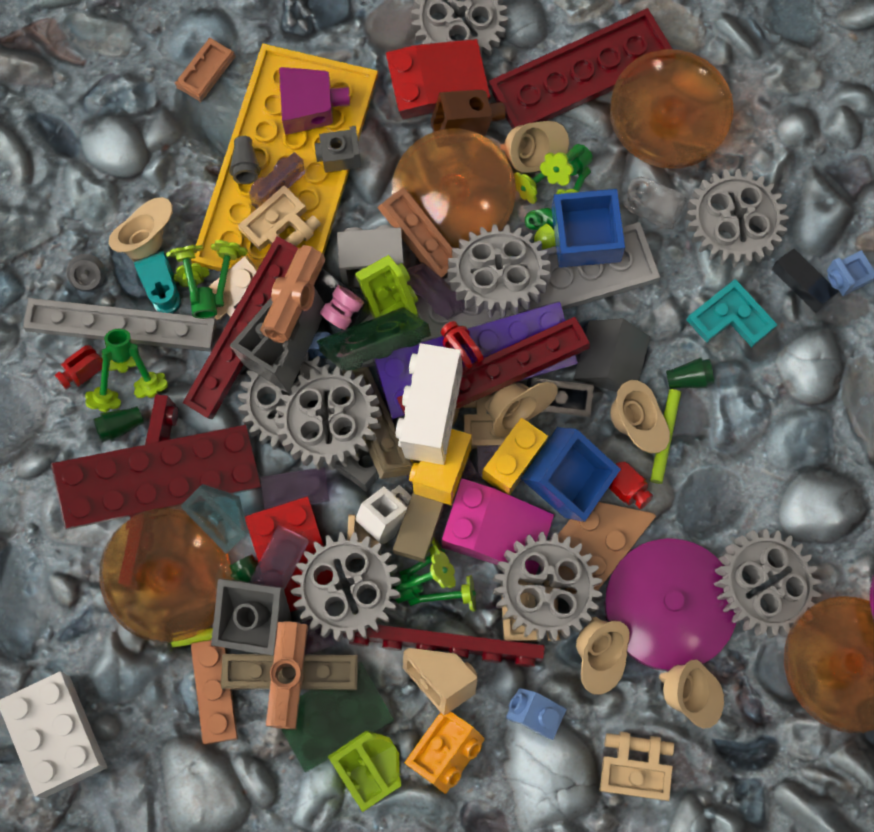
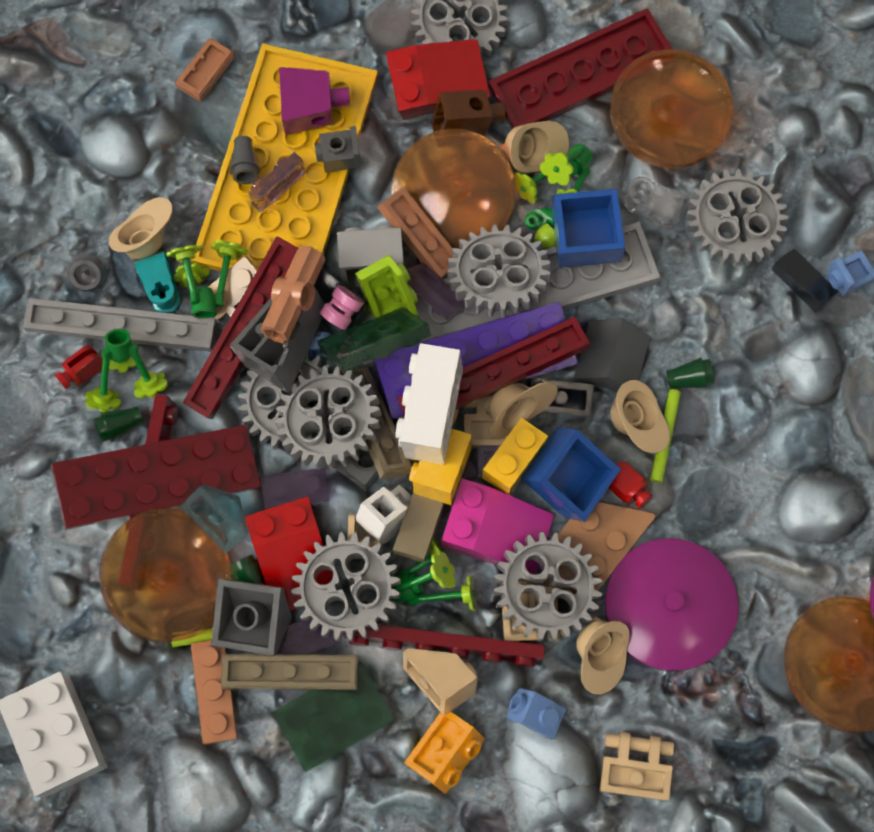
(275, 216): tan plate -> none
(280, 558): plate -> none
(285, 698): nougat piece -> none
(368, 768): lime slope -> none
(458, 335): red arm -> none
(694, 693): tan piece -> none
(734, 308): teal plate -> none
(750, 555): light grey gear -> none

